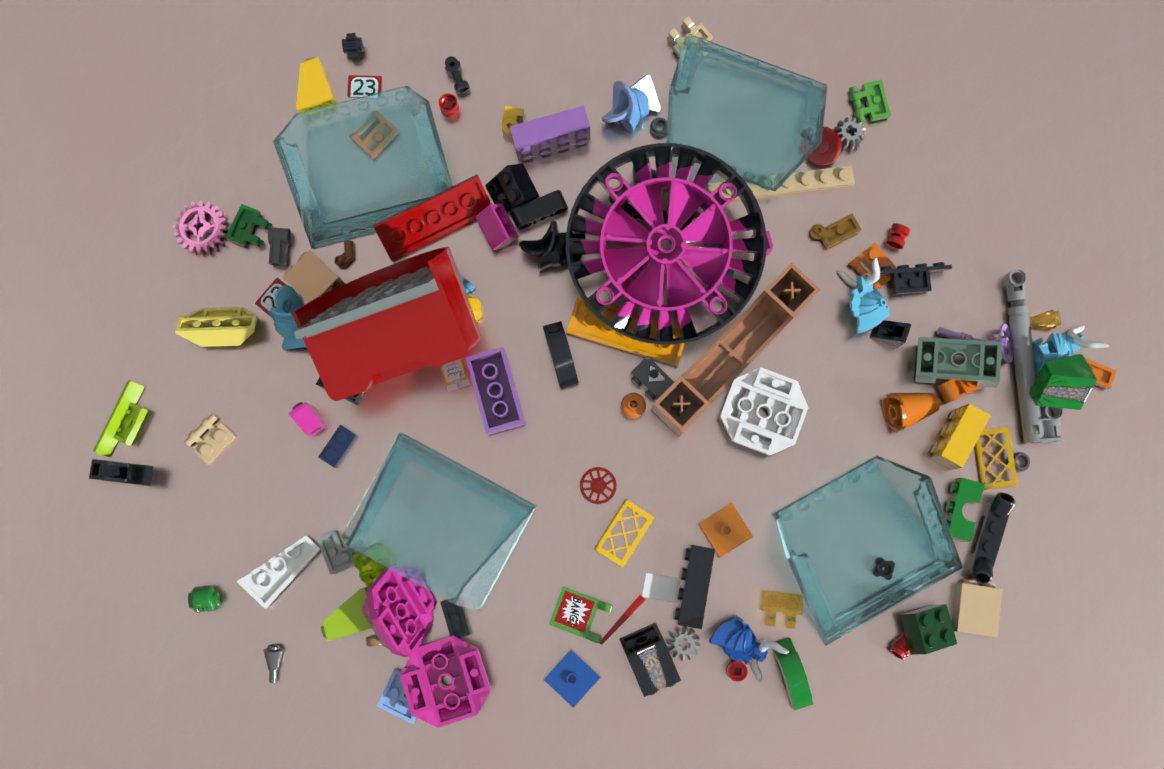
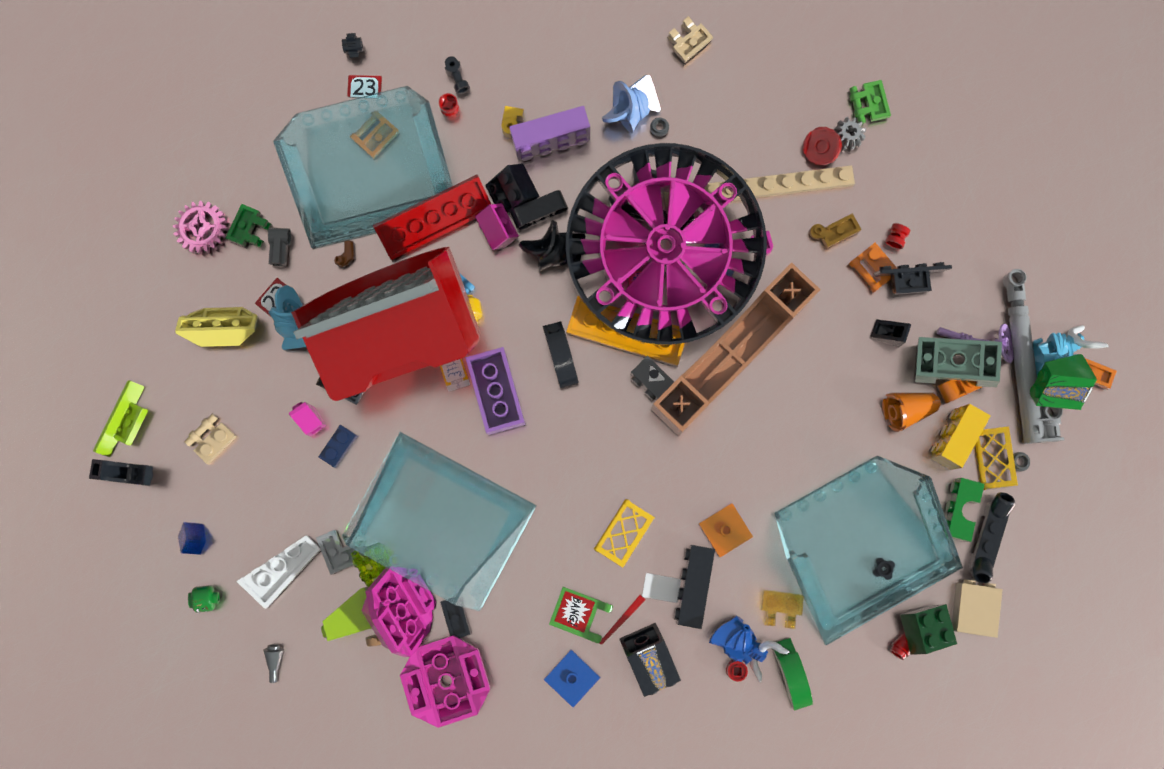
(192, 538): none -> clear blue panel
(311, 277): light nougat slope -> none
(313, 86): yellow slope -> none
(394, 699): light blue plate -> none
(598, 485): clear red wheel -> none
(633, 413): orange head -> none
(688, 637): light grey gear -> none
(744, 111): clear light blue windscreen -> none
(776, 394): white piece -> none
(866, 303): medium azure helmet -> none
(1046, 320): clear yellow cone -> none

